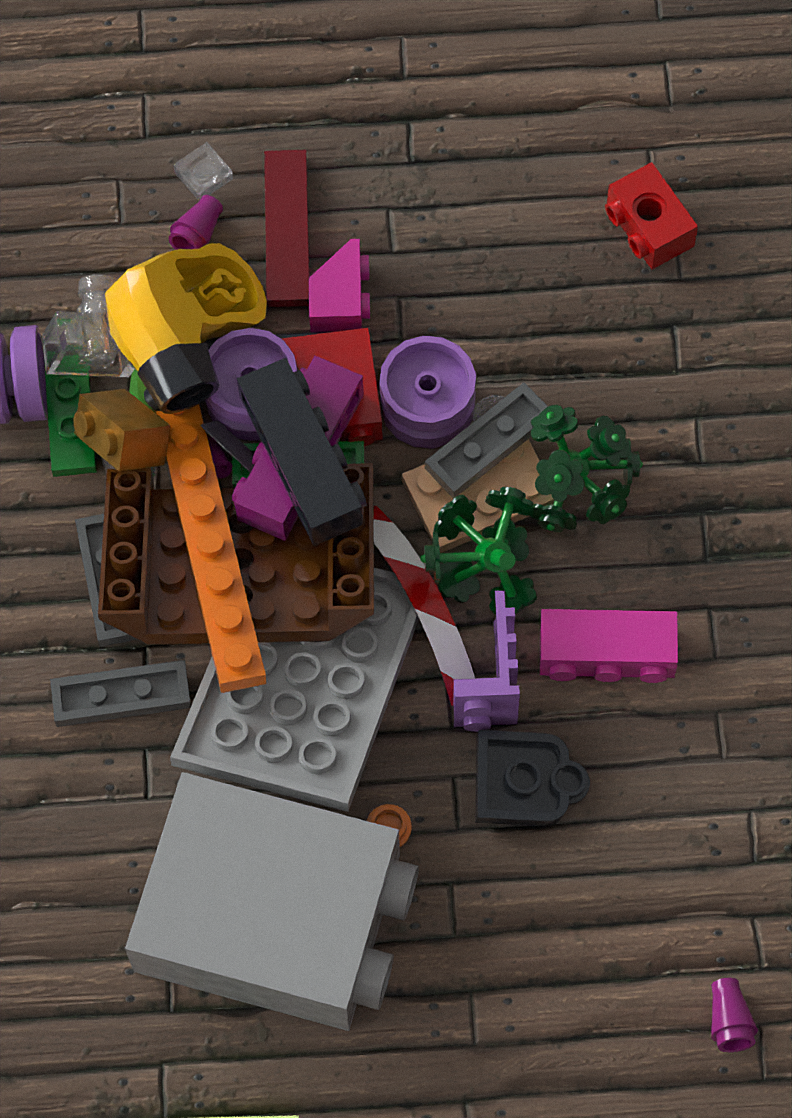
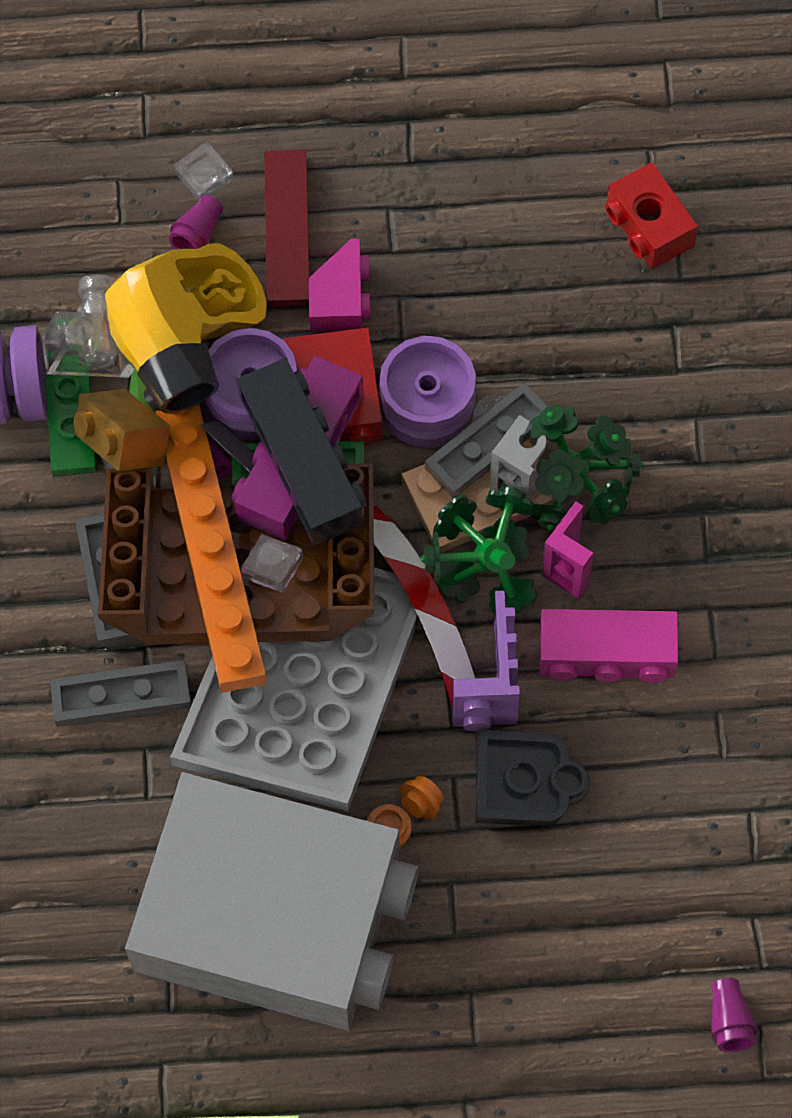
(272, 563): none -> clear plate
(421, 797): none -> orange plate
(514, 464): none -> light grey hinge
(565, 560): none -> dark pink panel

